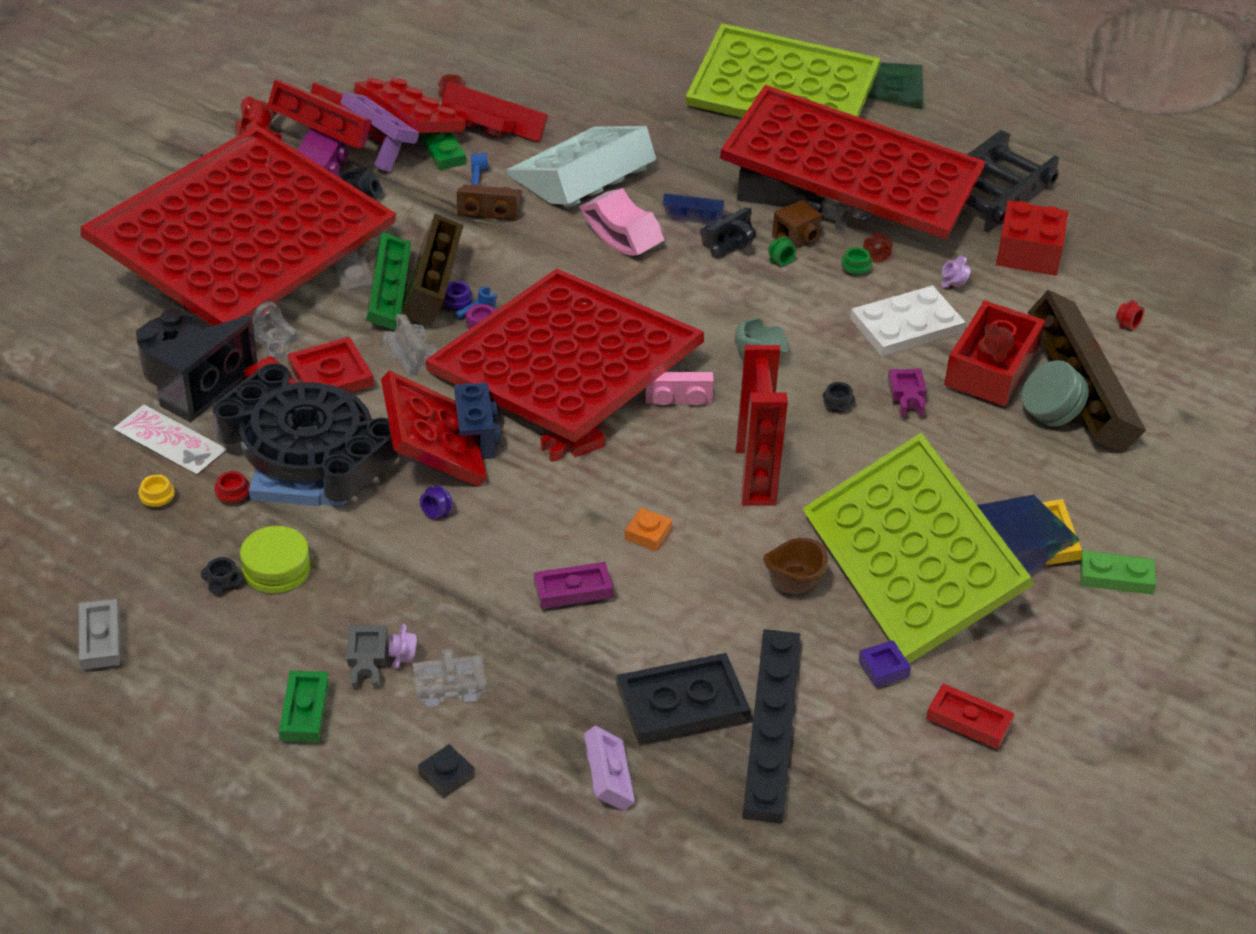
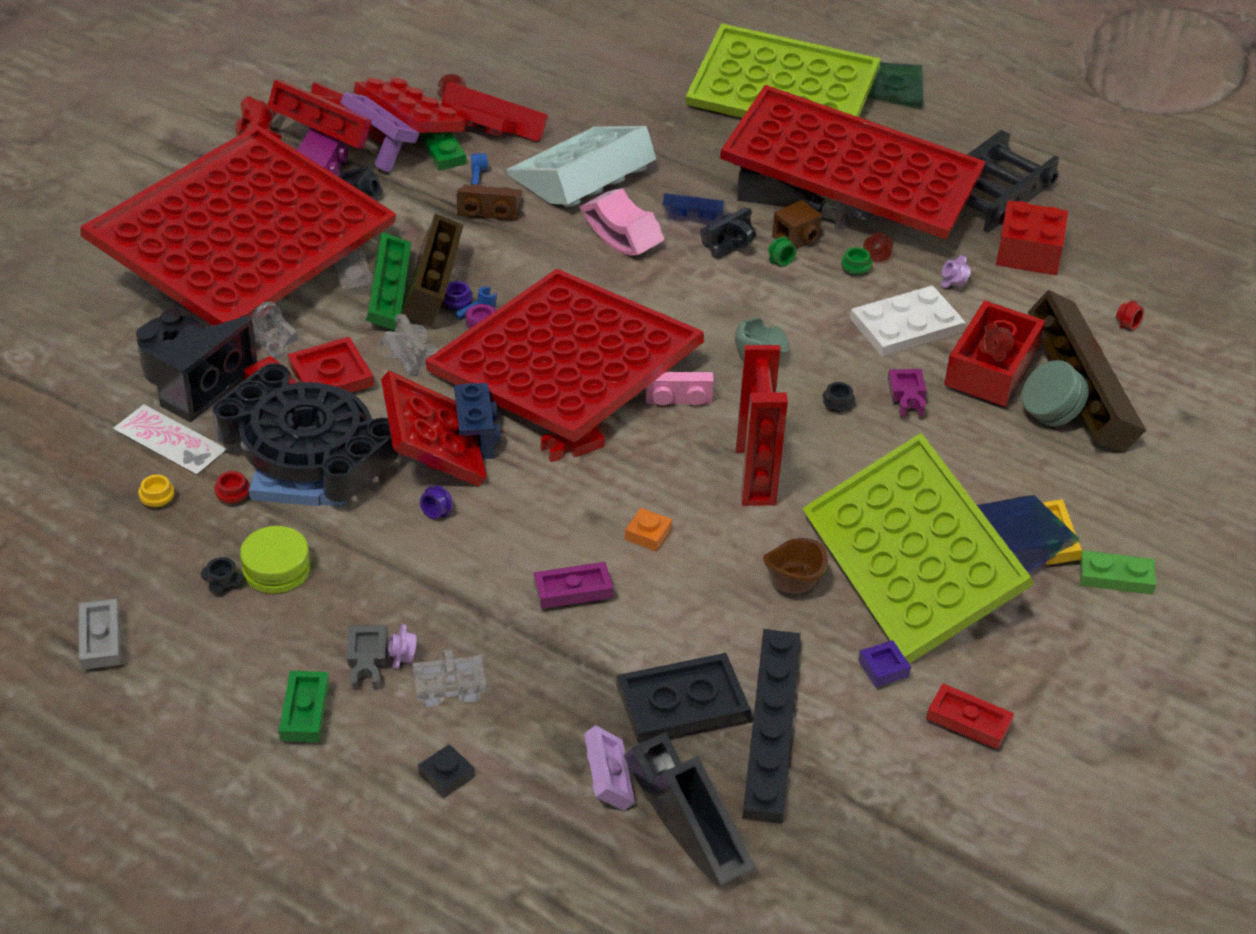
(690, 808): none -> black slope

